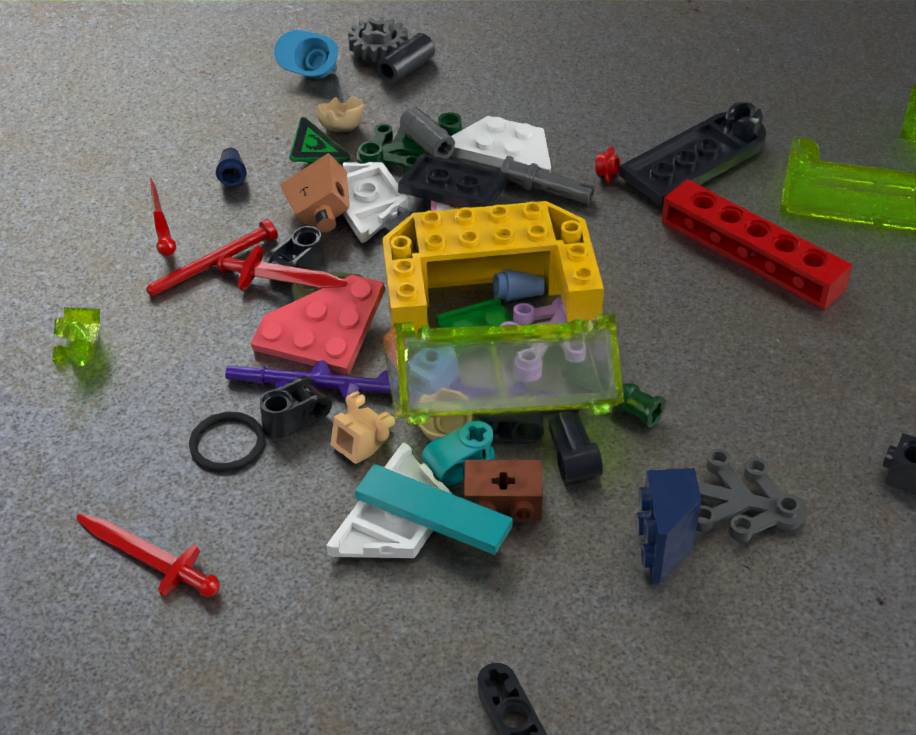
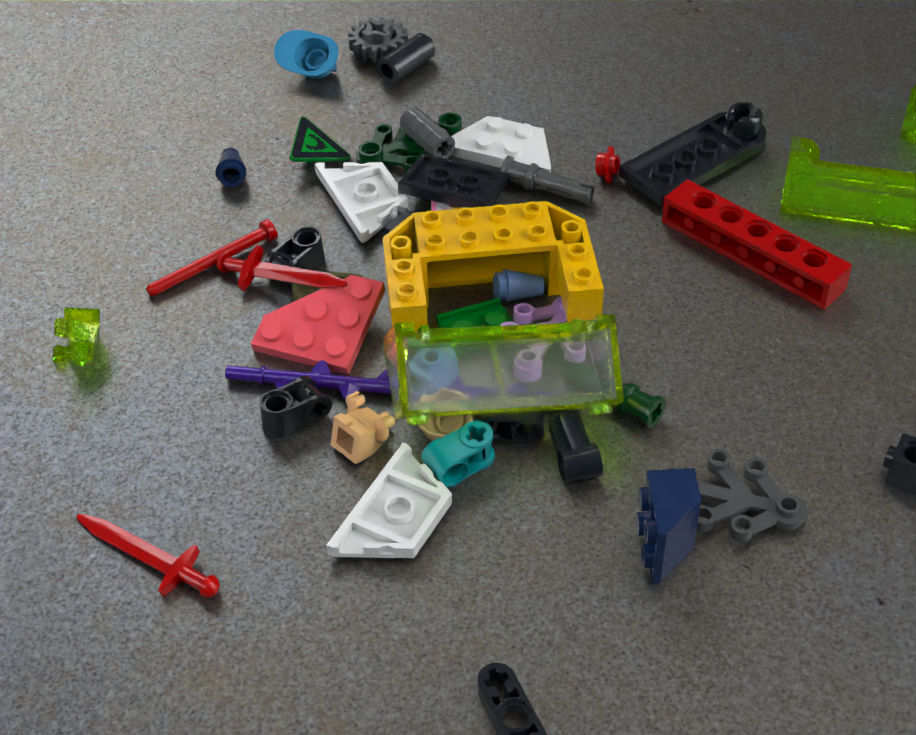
(165, 245): red sword -> none
(234, 464): black piece -> none
(318, 193): nougat torso -> none
(340, 116): tan hair -> none
(434, 509): teal tile -> none
(506, 487): copper brick -> none

